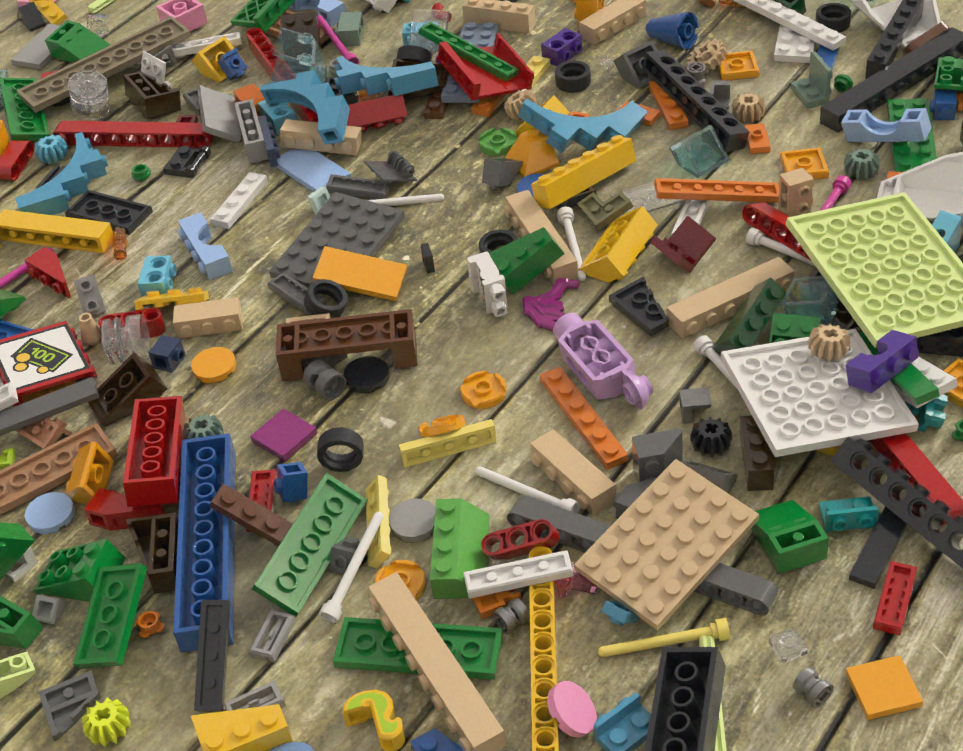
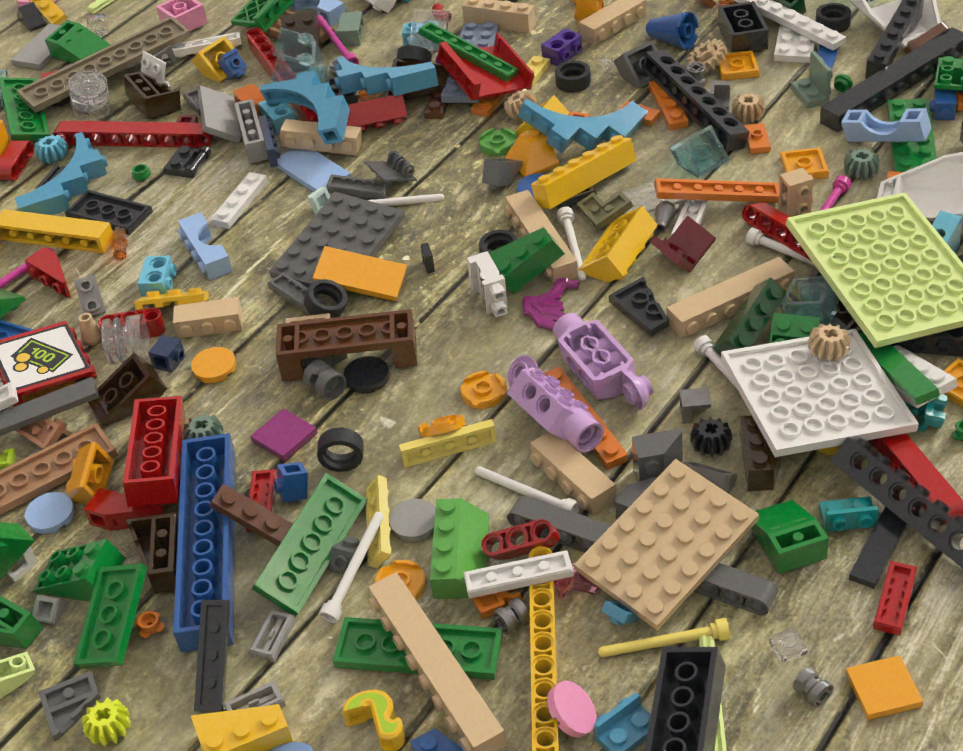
(552, 405): none -> lavender brick
(663, 215): none -> flat silver cone
(743, 27): none -> black brick
(895, 353): dark purple arch -> none

